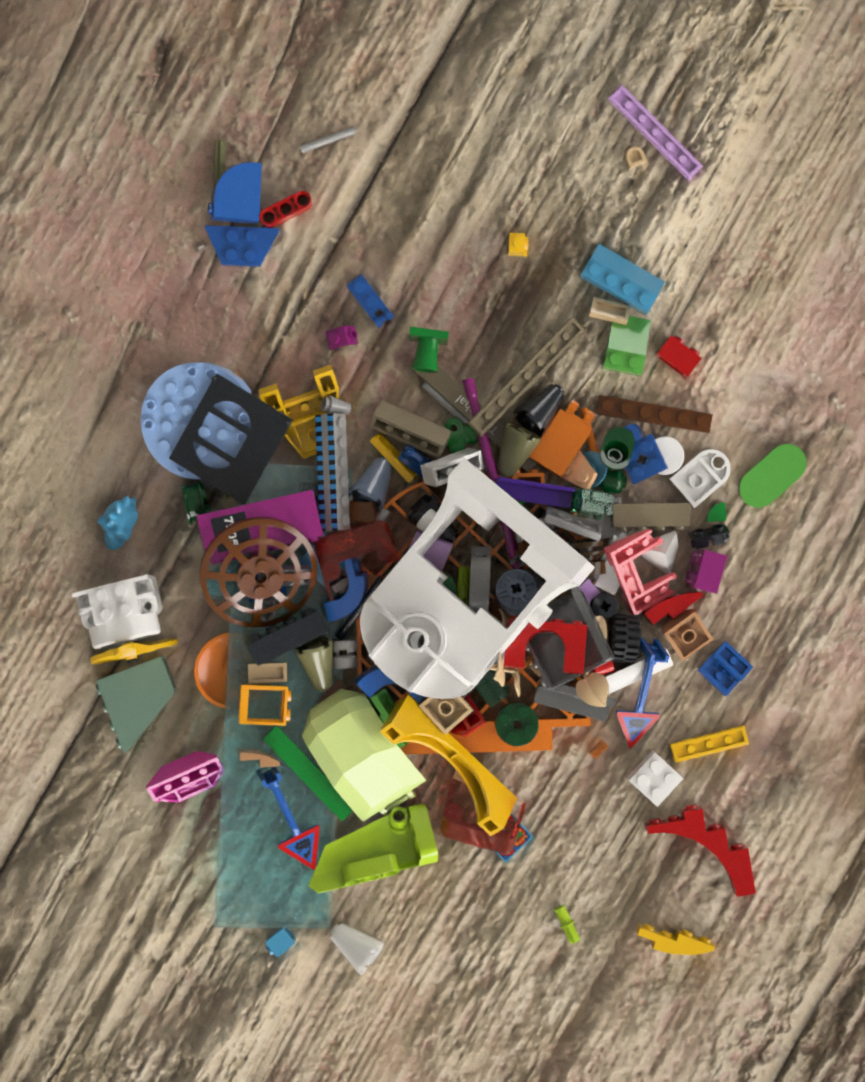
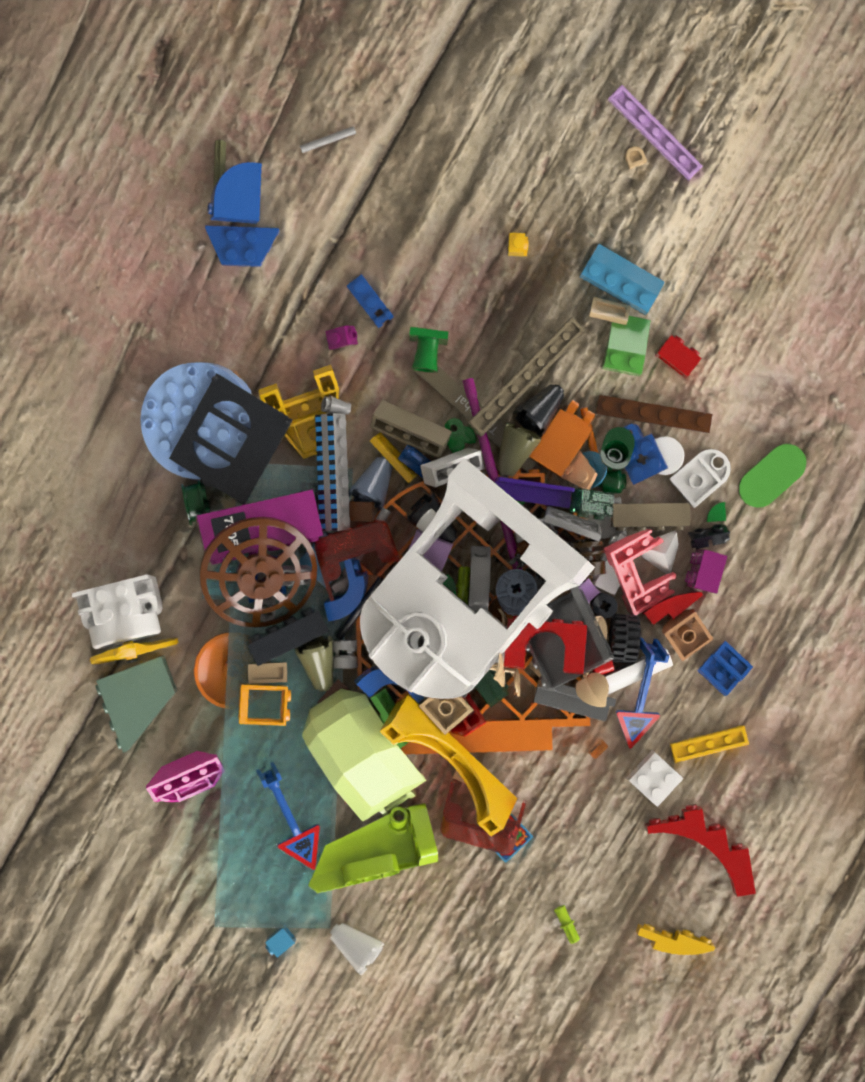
(118, 522): dark azure head -> none
(263, 759): medium nougat slope -> none
(279, 217): red beam -> none
(307, 772): green tile -> none
(446, 404): light grey piece -> none
(516, 735): dark green wheel -> none

